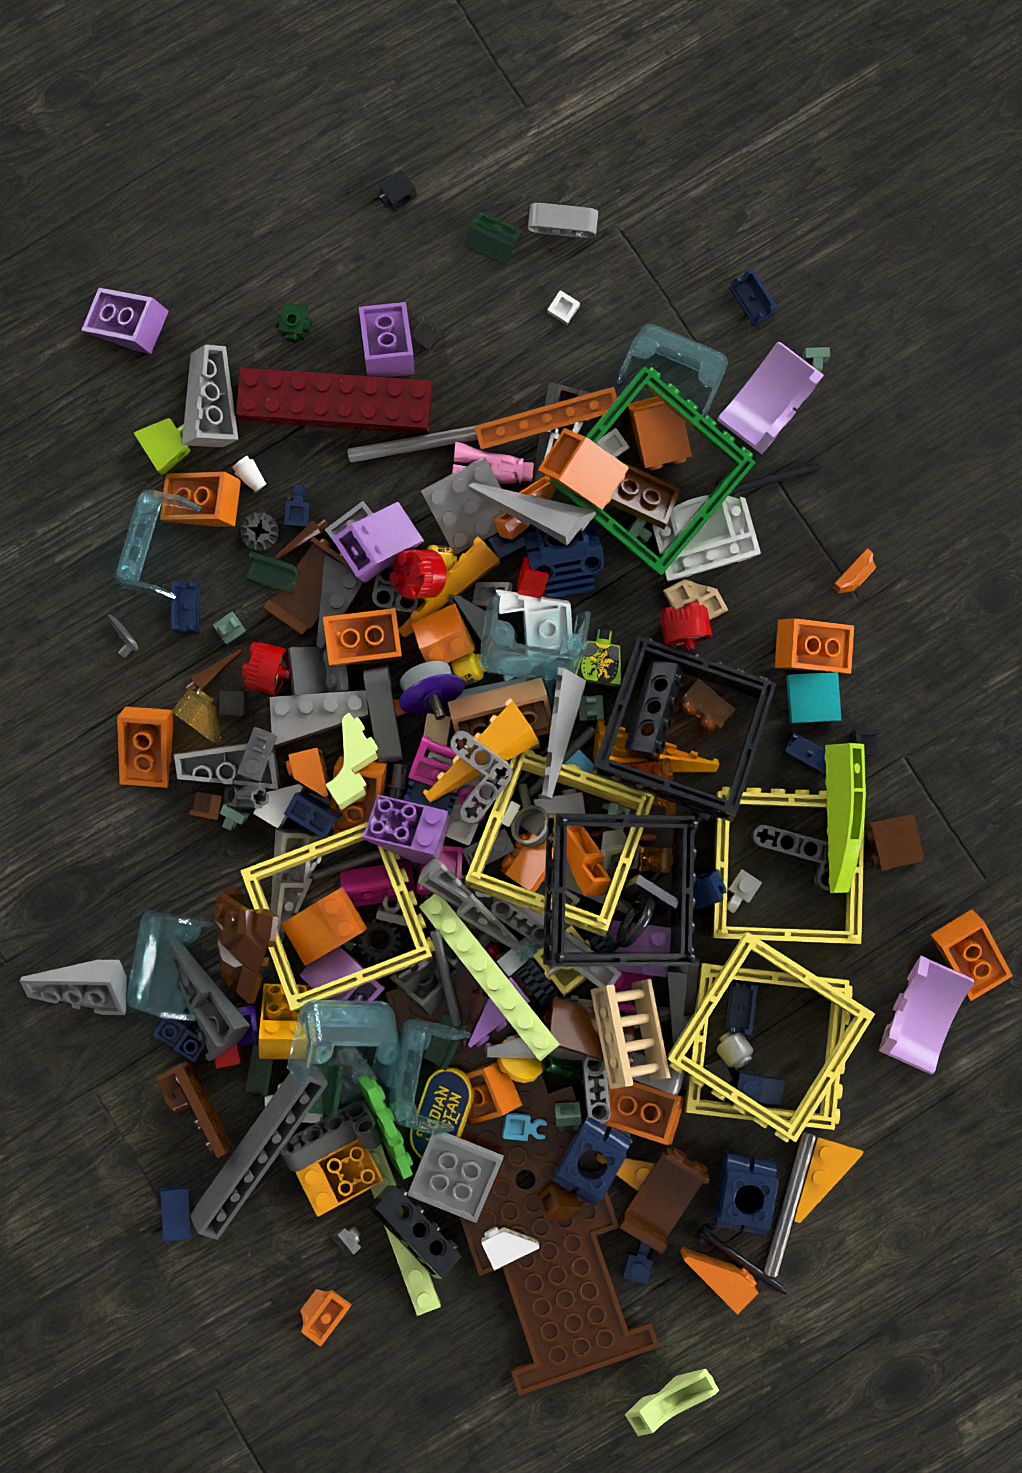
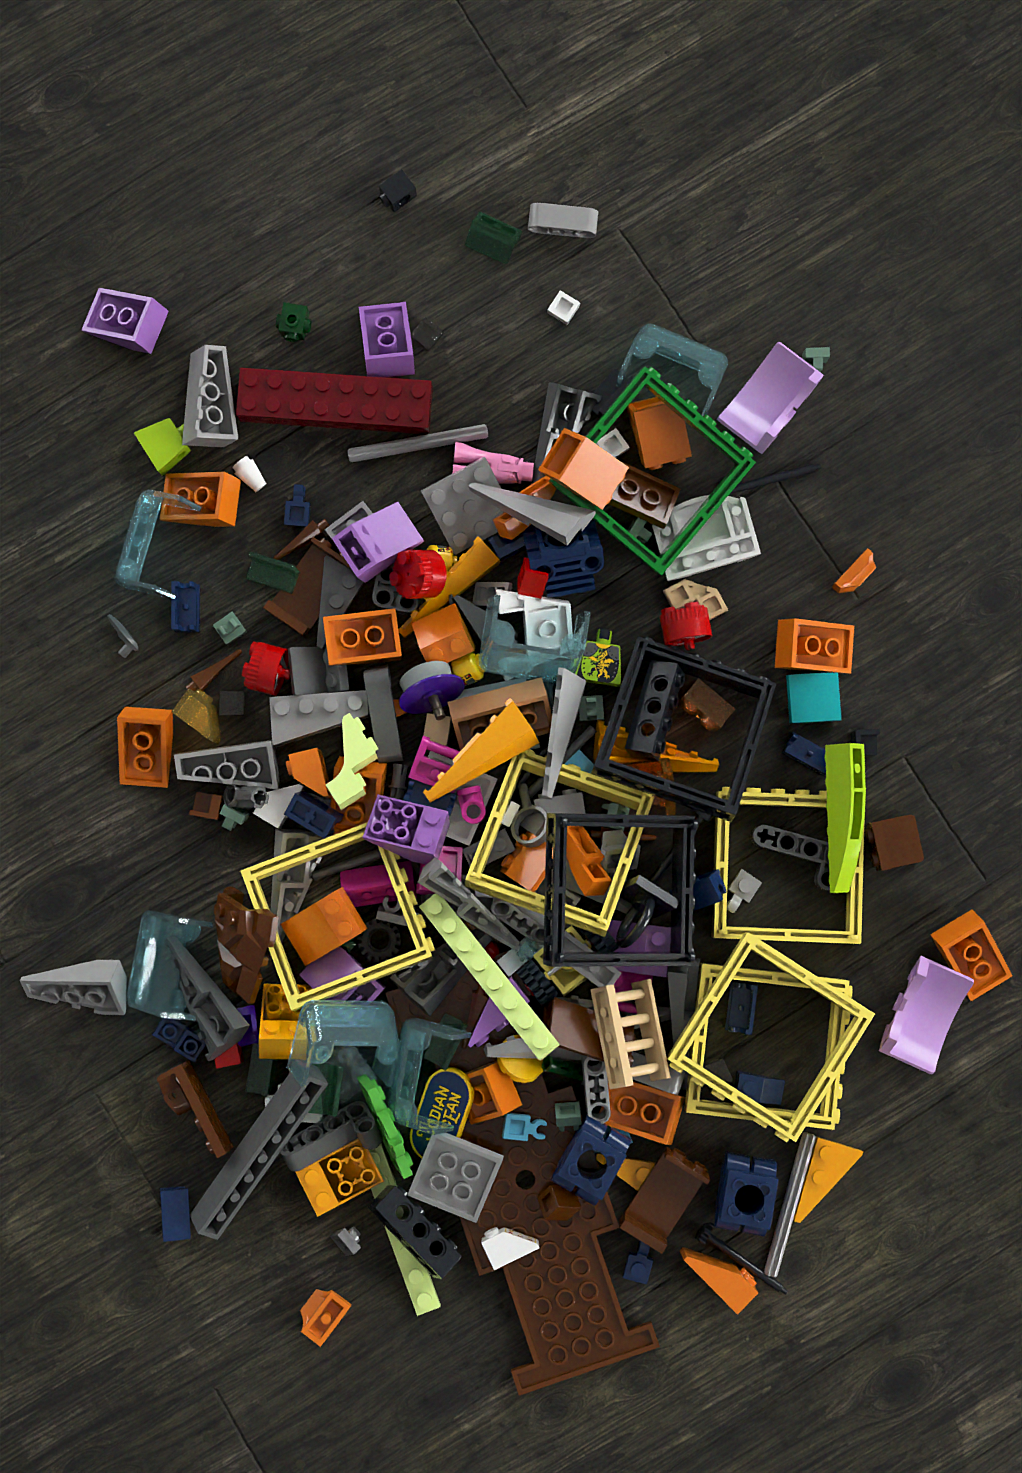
(257, 754): flat silver plate -> none
(264, 540): dark grey gear -> none
(446, 978): dark grey bar -> none
(487, 769): light grey beam -> none
(545, 418): orange plate -> none
(656, 860): clear orange plate -> none
(674, 1398): yellowish green arch -> none
(734, 1050): light grey head -> none
(753, 297): dark blue hinge -> none

